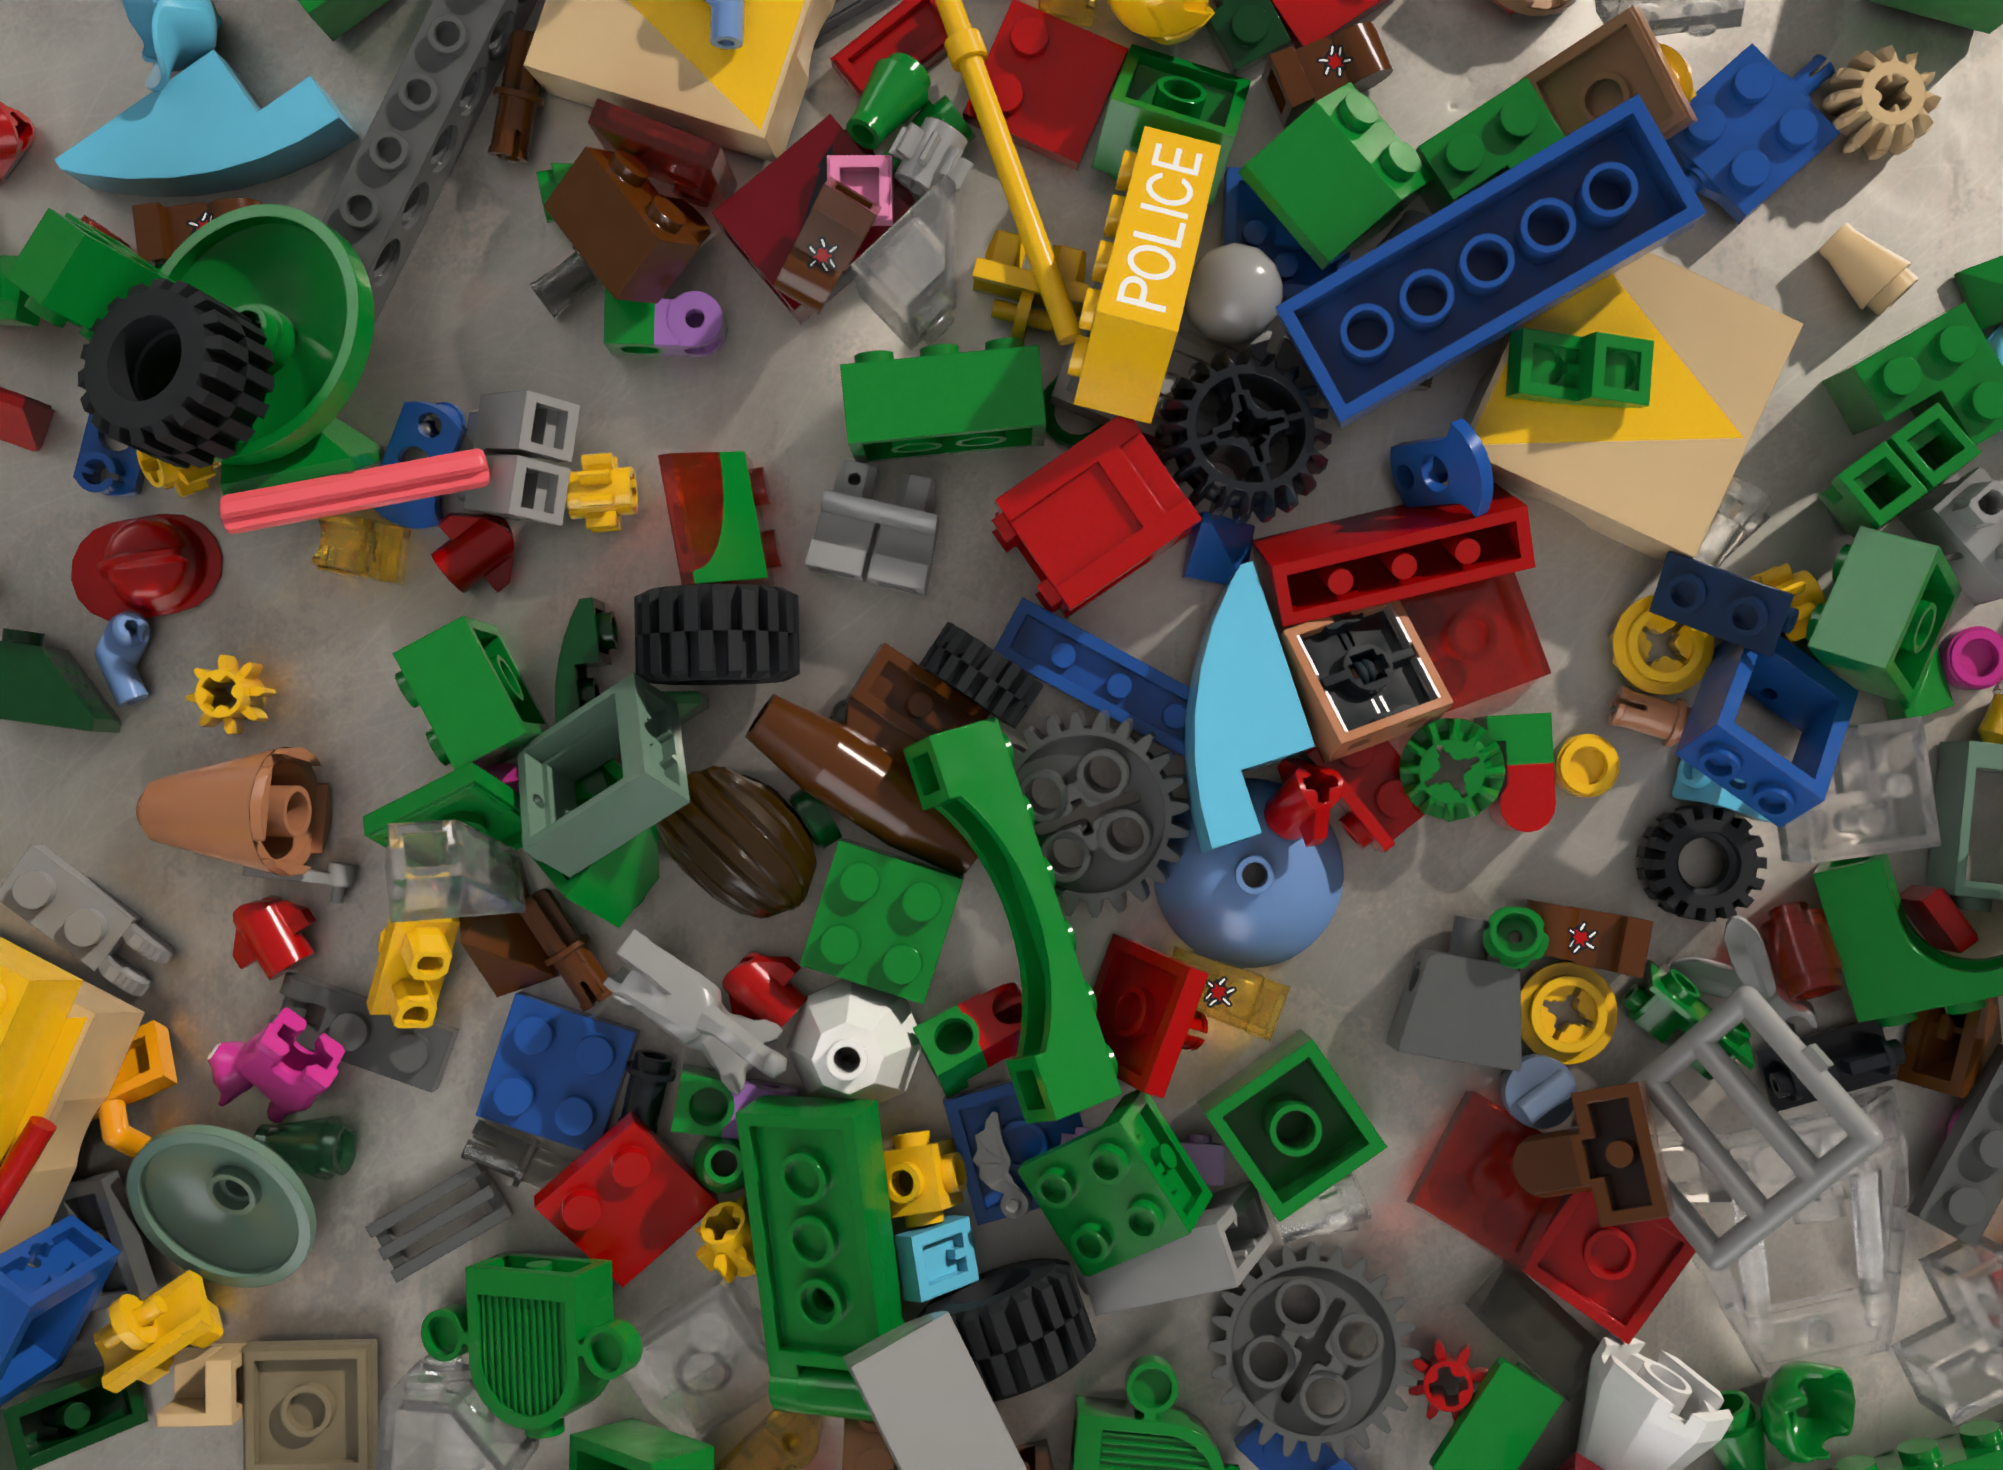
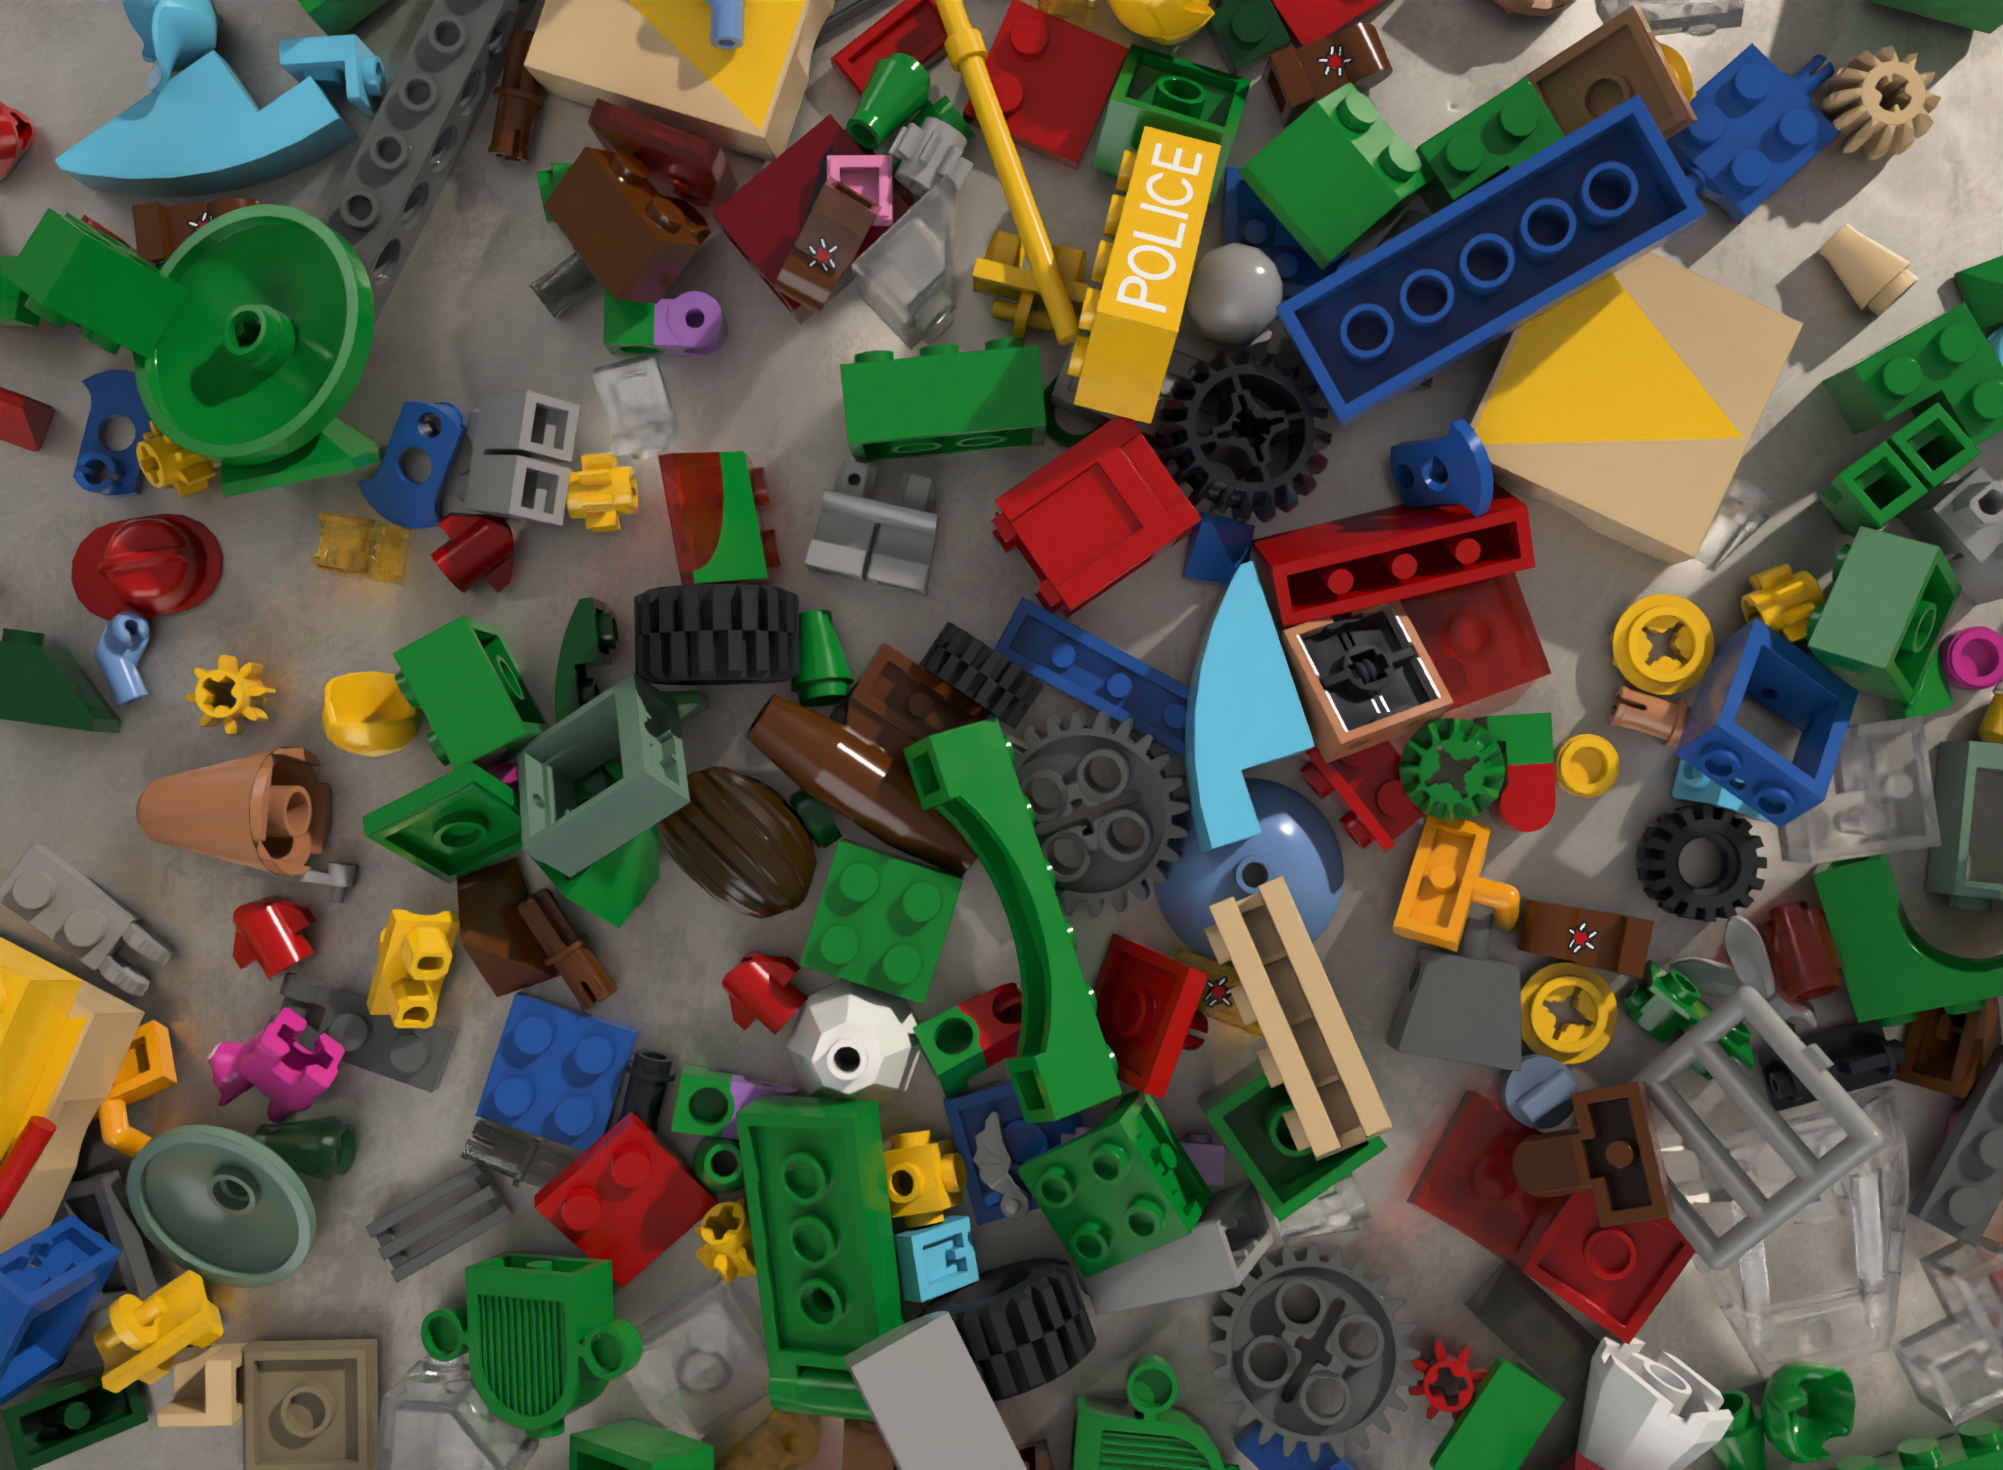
(176, 374): black tyre -> none
(335, 61): none -> medium azure bracket
(354, 491): coral axle -> none
(368, 714): none -> yellow hair
(449, 872): clear slope -> none
(636, 406): none -> clear bracket
(693, 1012): light grey animal -> none
(823, 666): none -> green cone
(1300, 1021): none -> tan brick
(1303, 801): red piece -> none
(1446, 883): none -> light orange plate
(1520, 920): green plate -> none
(1579, 370): green slope -> none
(1723, 604): dark blue hinge -> none
(1938, 918): red tile -> none

